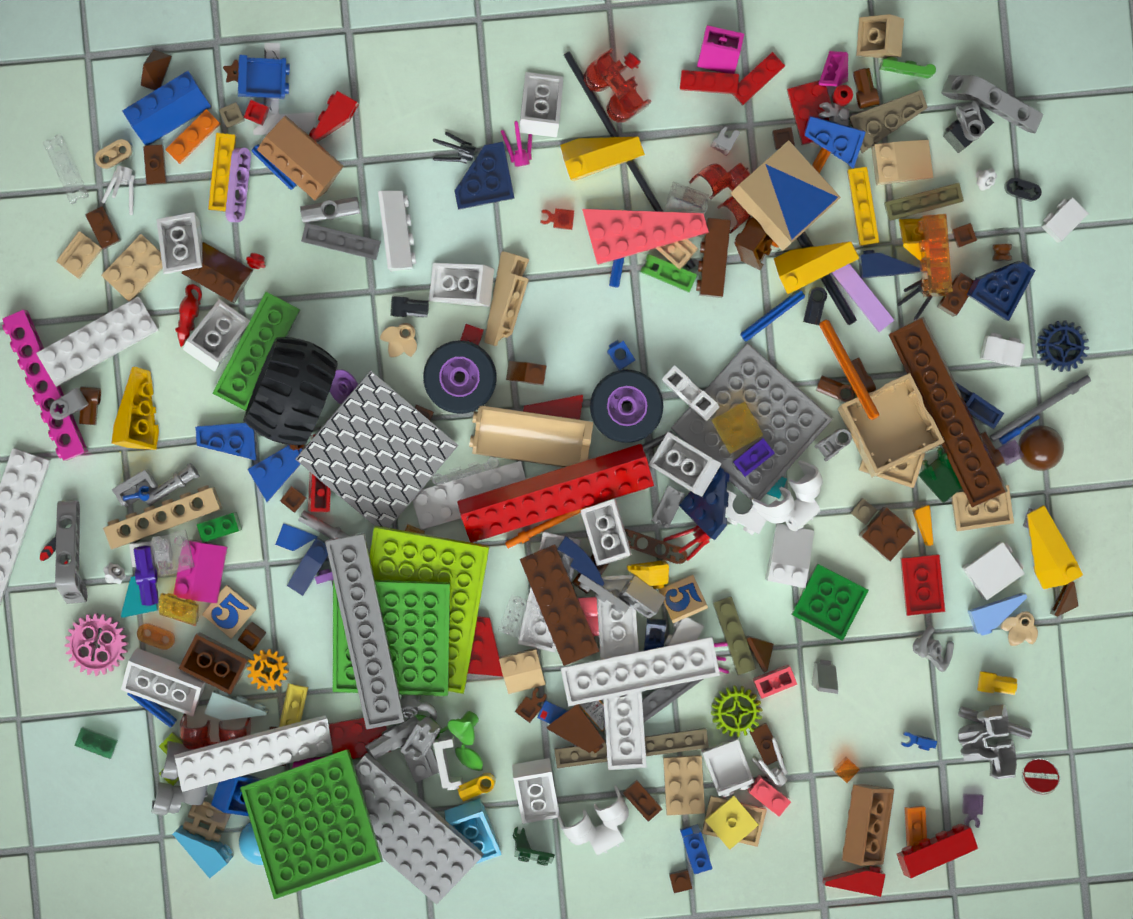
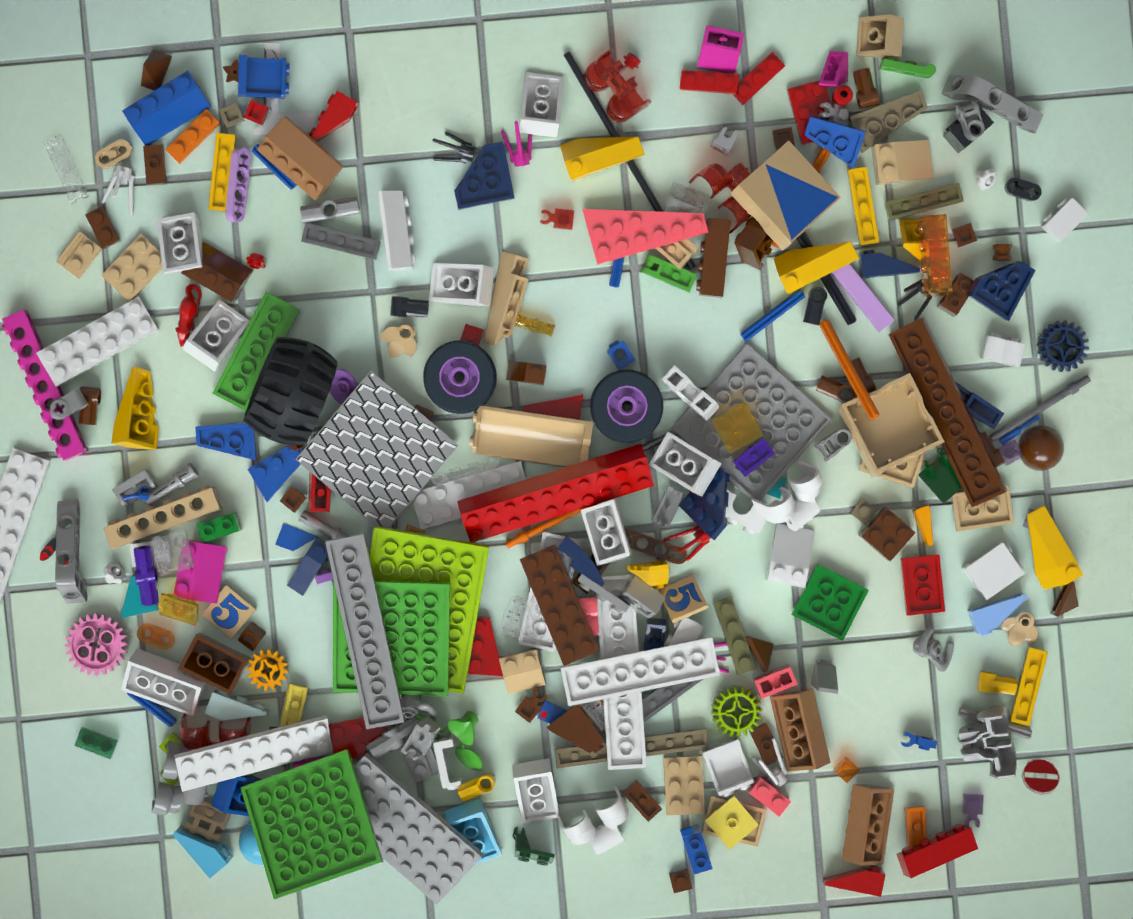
(534, 325): none -> clear yellow pin
(800, 730): none -> medium nougat slope
(1028, 686): none -> yellow plate

